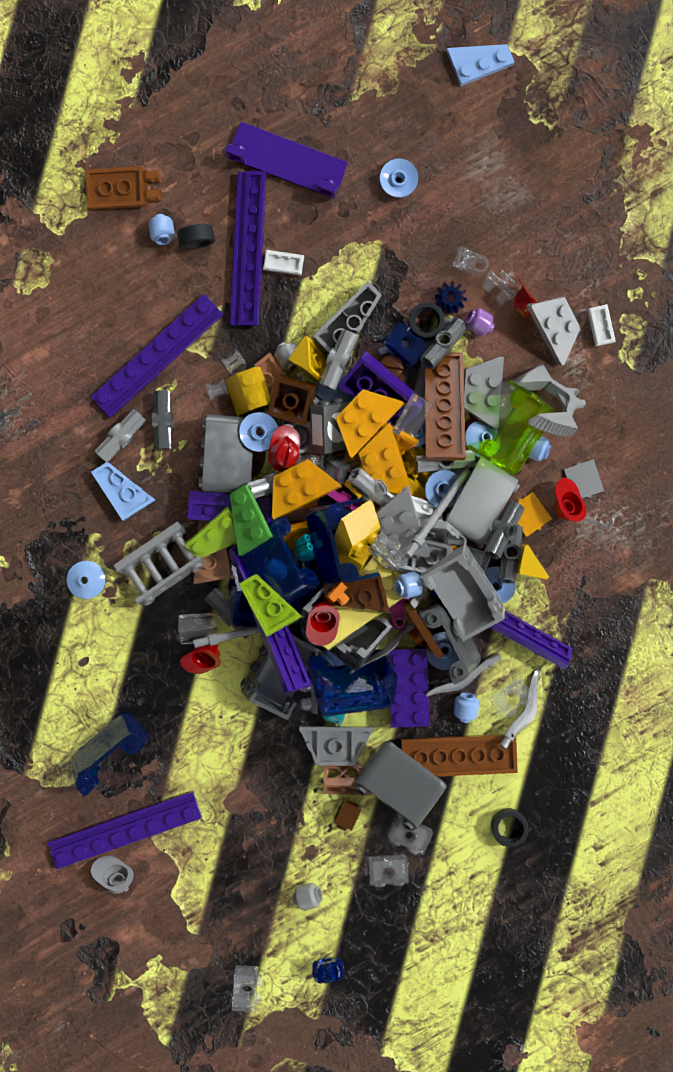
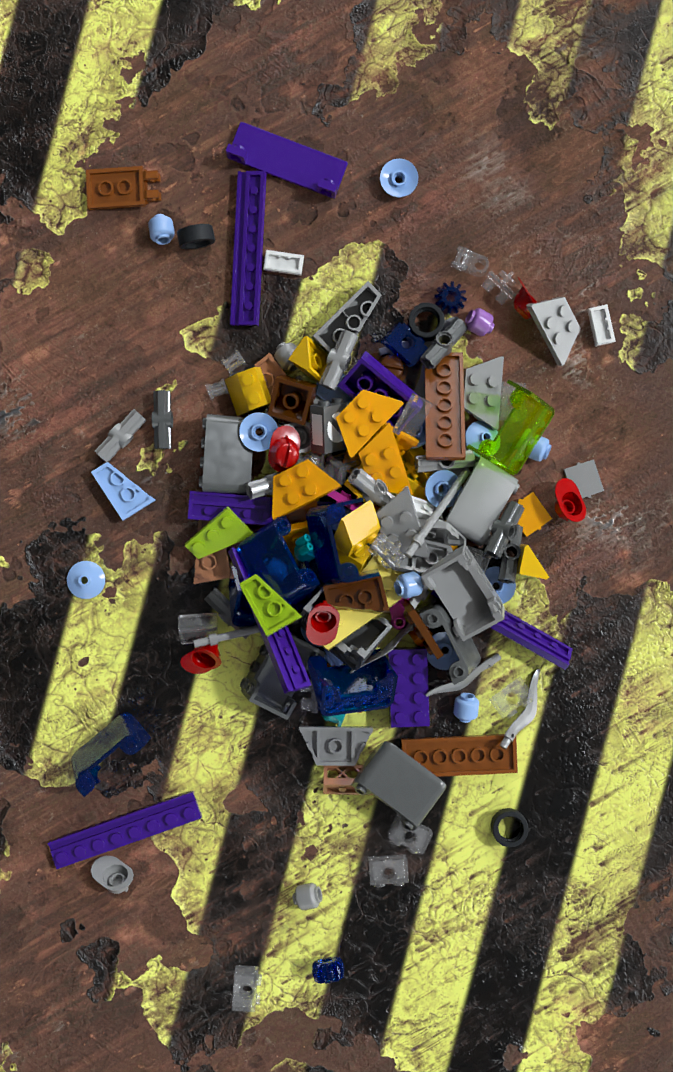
(143, 555): light grey fence -> none
(157, 356): dark purple plate -> none
(248, 519): bright green wing -> none
(337, 594): orange tile -> none
(347, 815): reddish brown brick -> none
(479, 61): light blue wing -> none
(555, 423): light grey piece -> none

